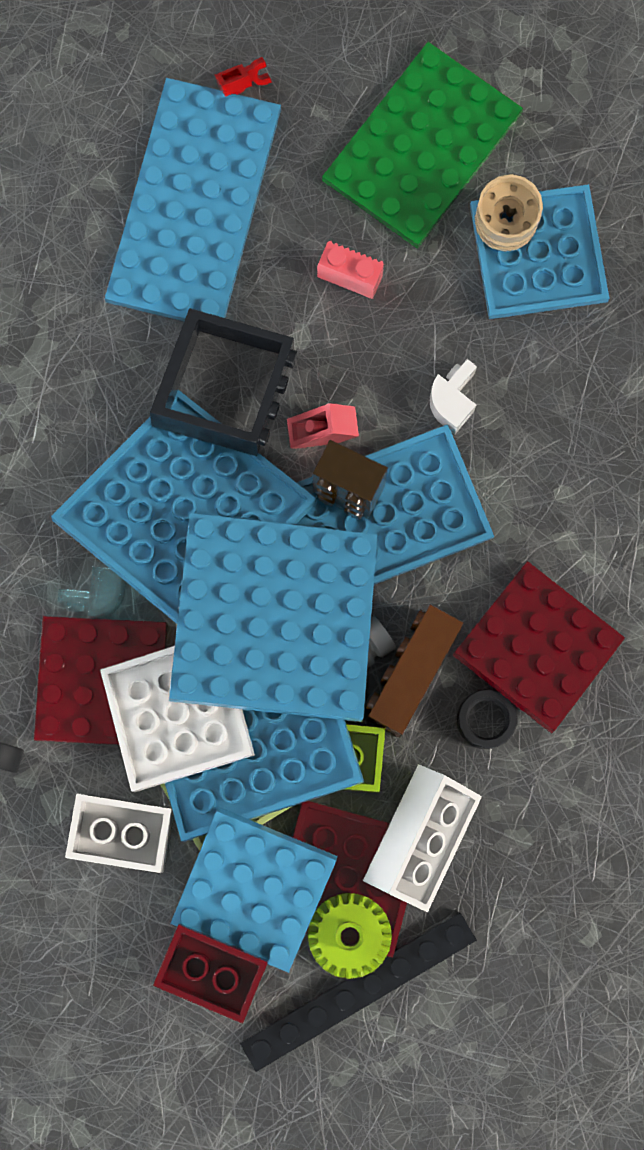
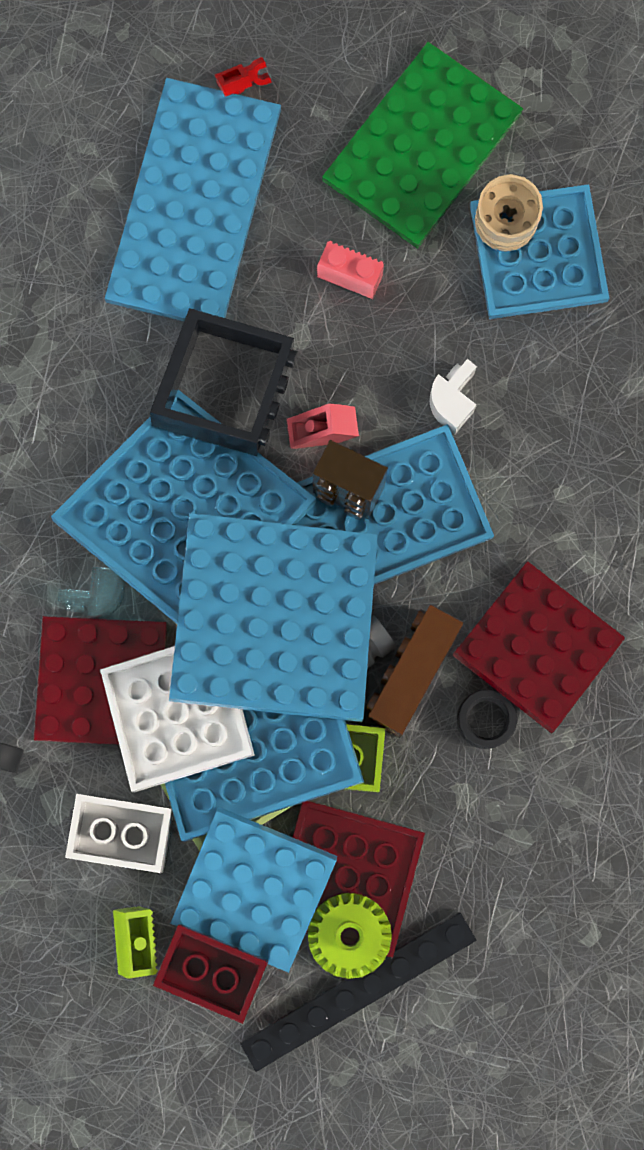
(135, 942): none -> lime brick
(422, 838): white slope -> none

